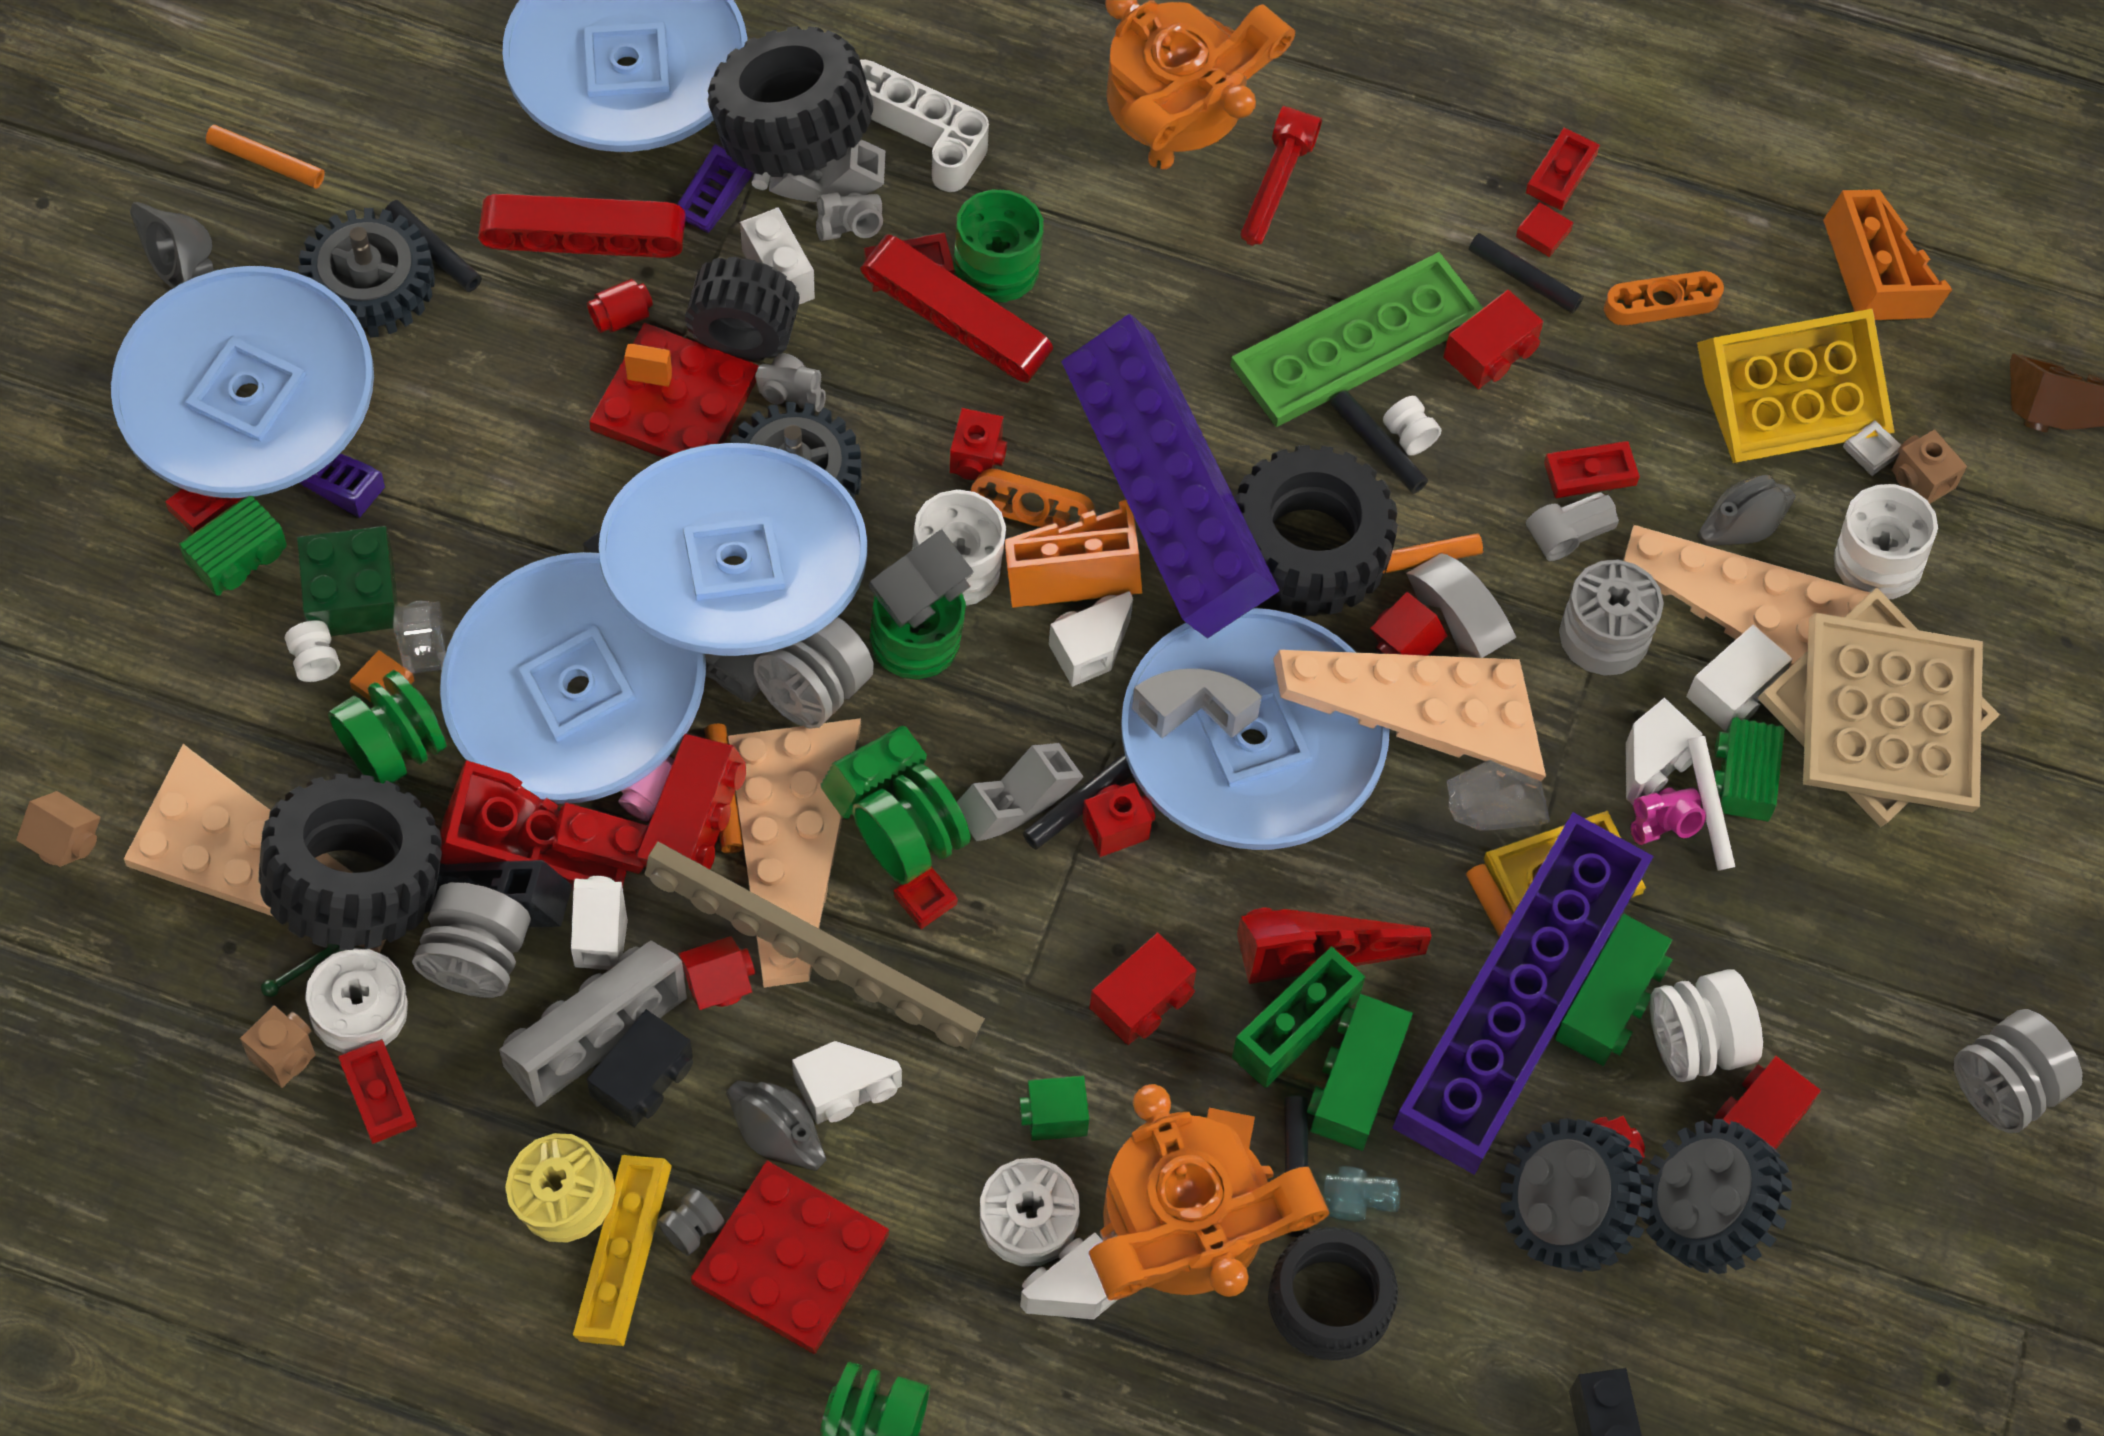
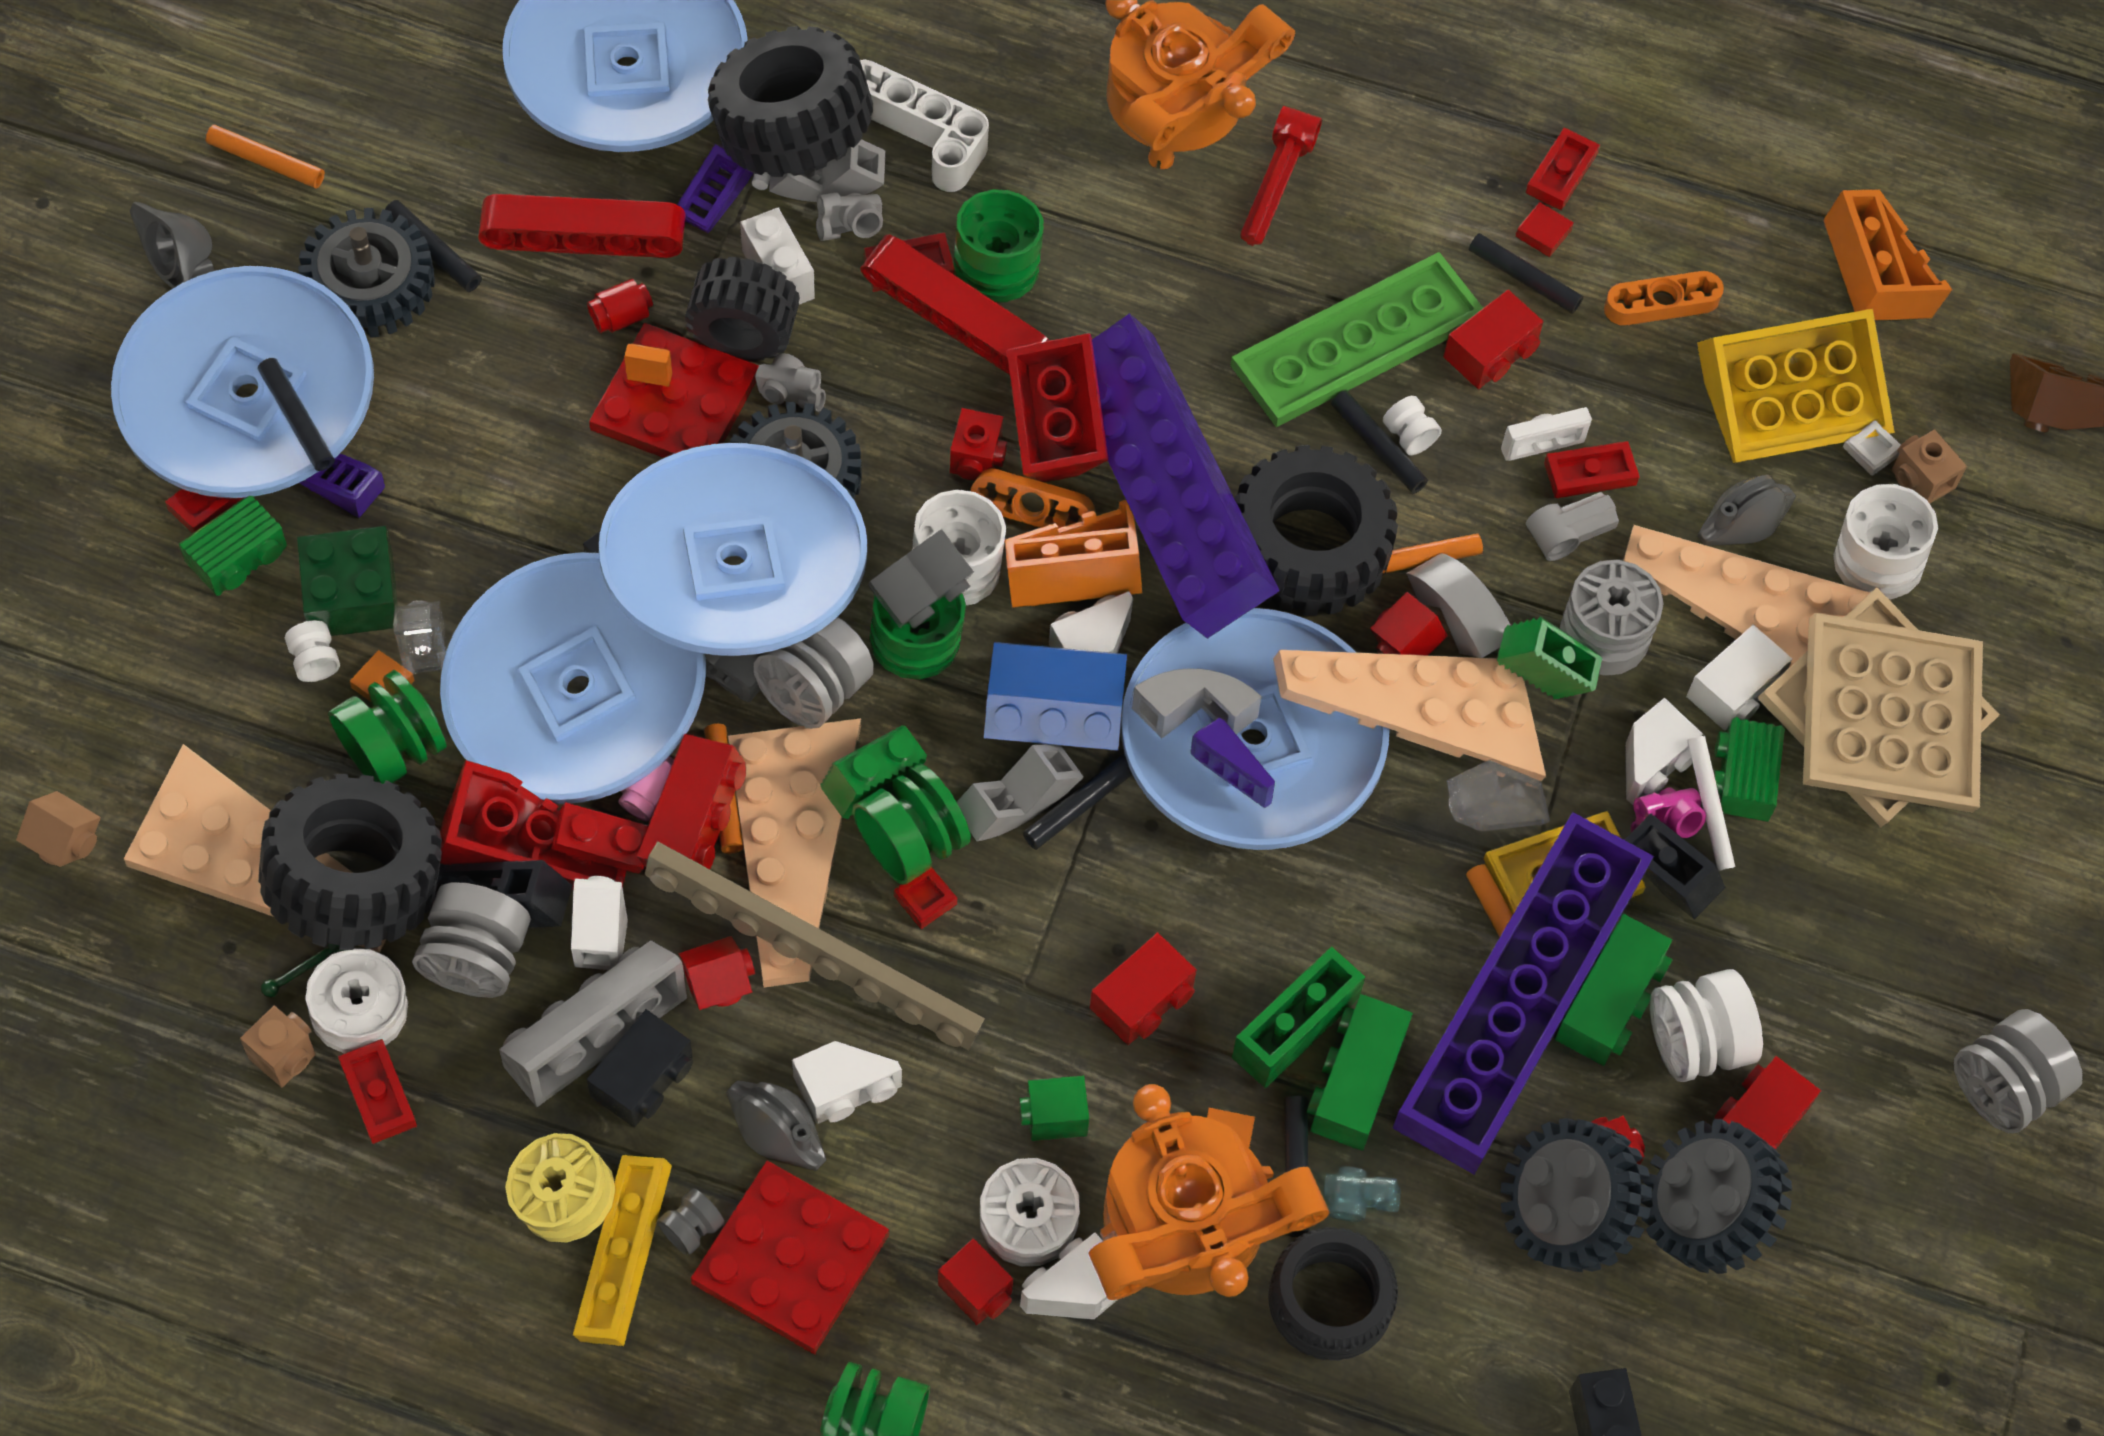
(296, 414): none -> black piece
(976, 1282): none -> red brick
(1055, 696): none -> blue slope
(1057, 408): none -> red slope
(1118, 818): red brick -> none
(1228, 757): none -> dark purple slope
(1290, 941): red wedge -> none
(1546, 433): none -> white plate
(1549, 658): none -> green brick
(1677, 867): none -> black slope

